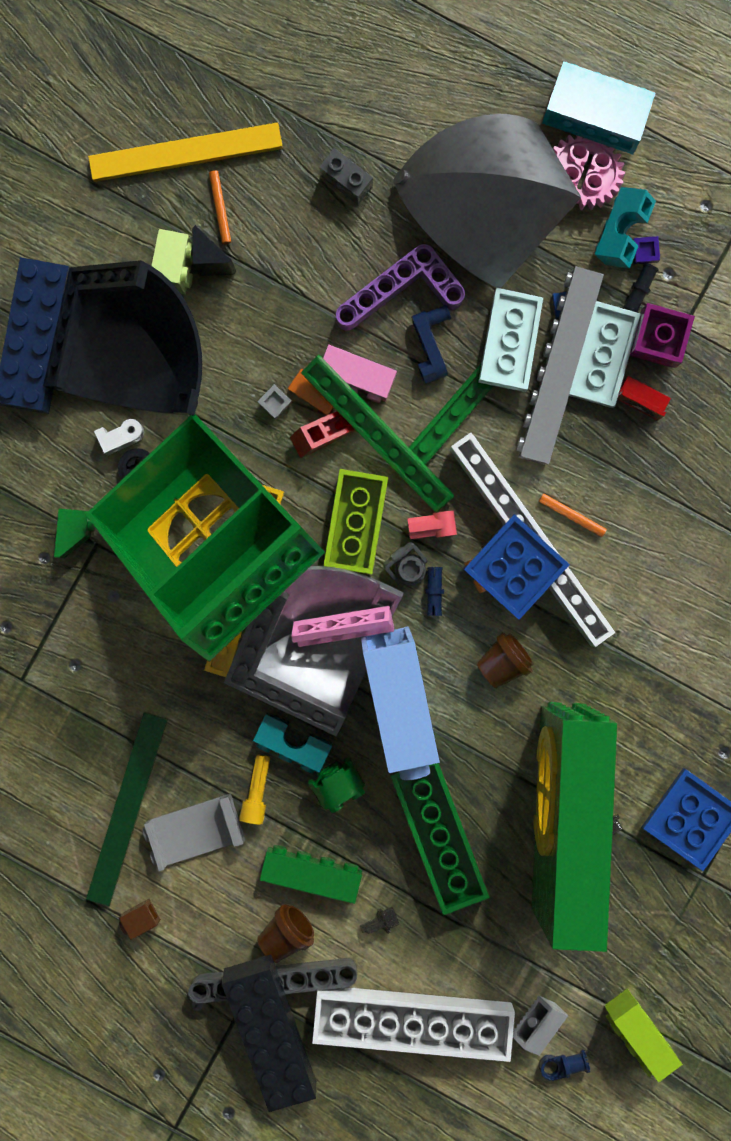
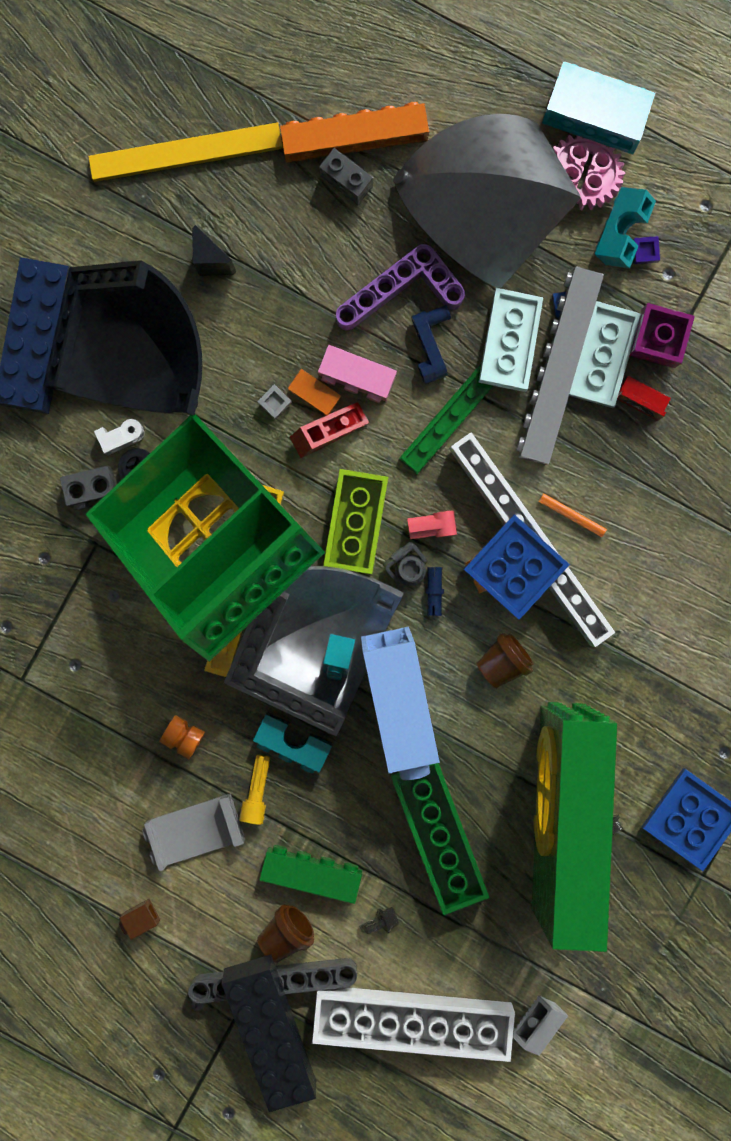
(72, 531): green slope -> none
(88, 481): none -> dark grey brick
(126, 809): dark green tile -> none
(174, 258): yellowish green brick -> none
(182, 737): none -> orange wheel
(220, 207): orange bar -> none
(337, 785): green brick -> none
(338, 657): none -> teal arch
(343, 626): bright pink fence -> none
(355, 132): none -> orange brick
(377, 433): green tile -> none
(565, 1065): dark blue connector -> none
(641, 287): black pin -> none
(641, 1036): lime brick -> none

